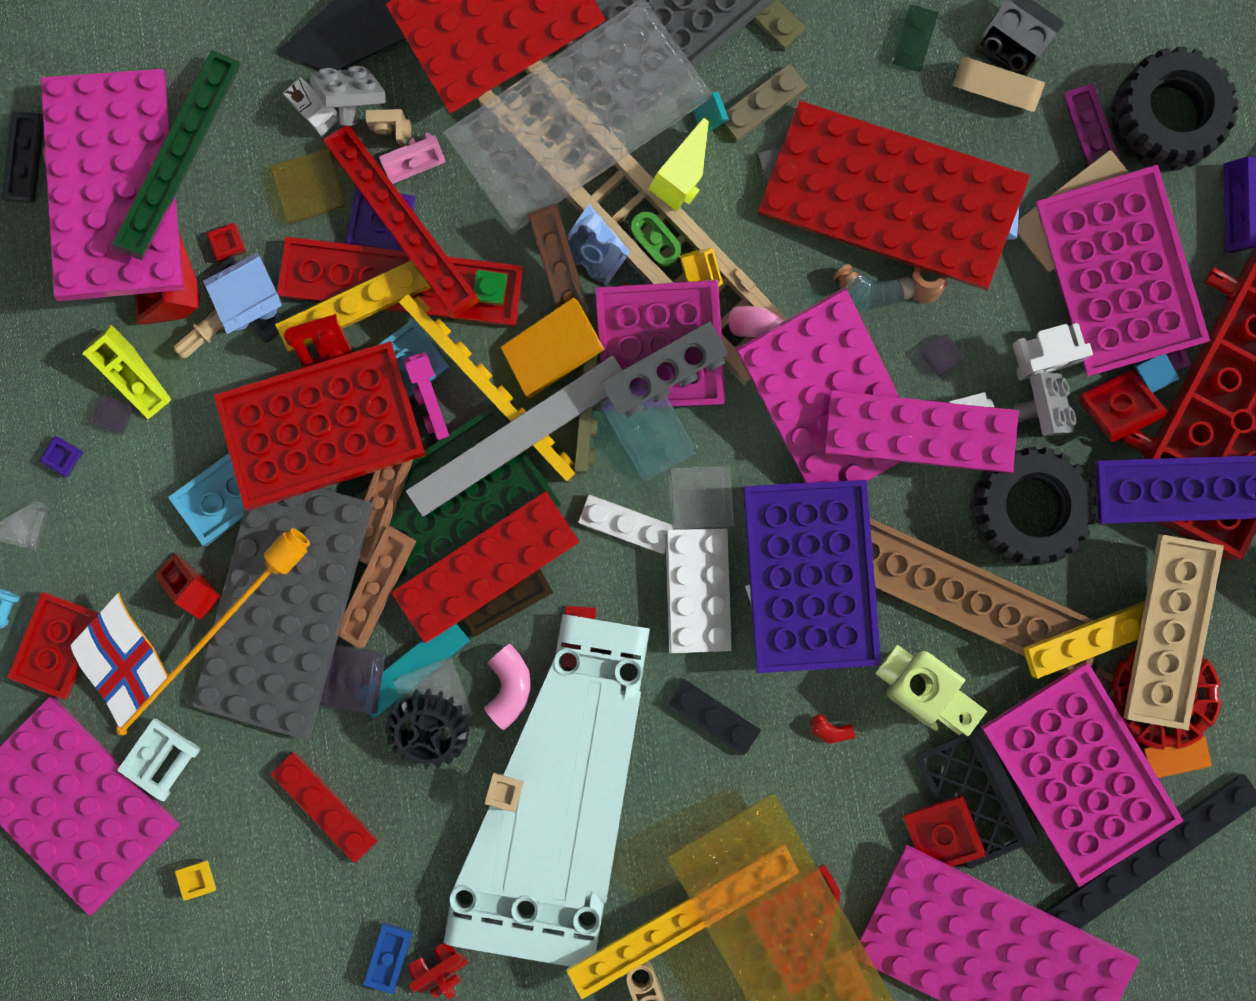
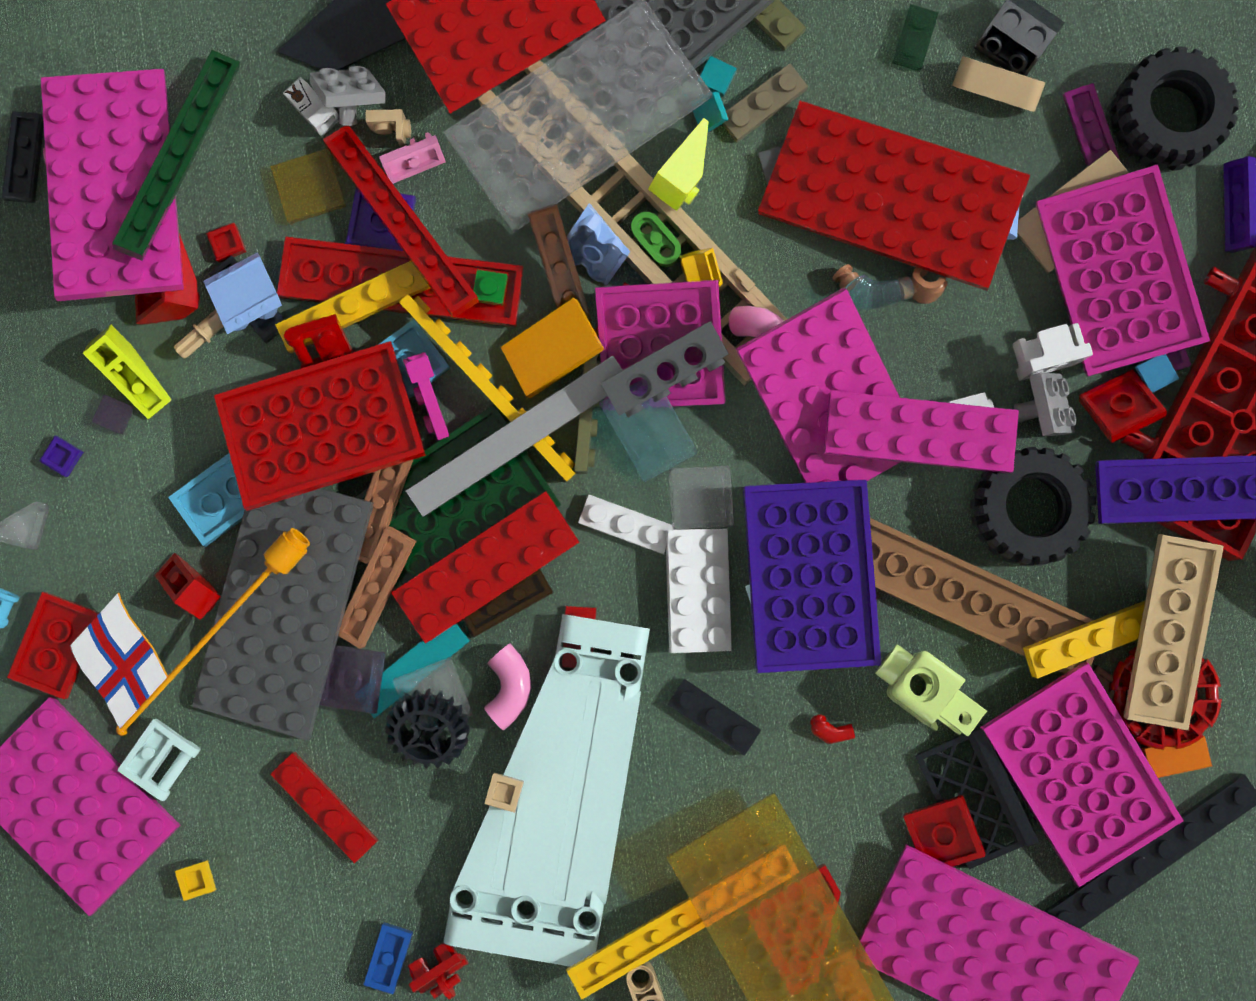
(718, 75): none -> teal tile
(942, 355): clear purple tile -> none

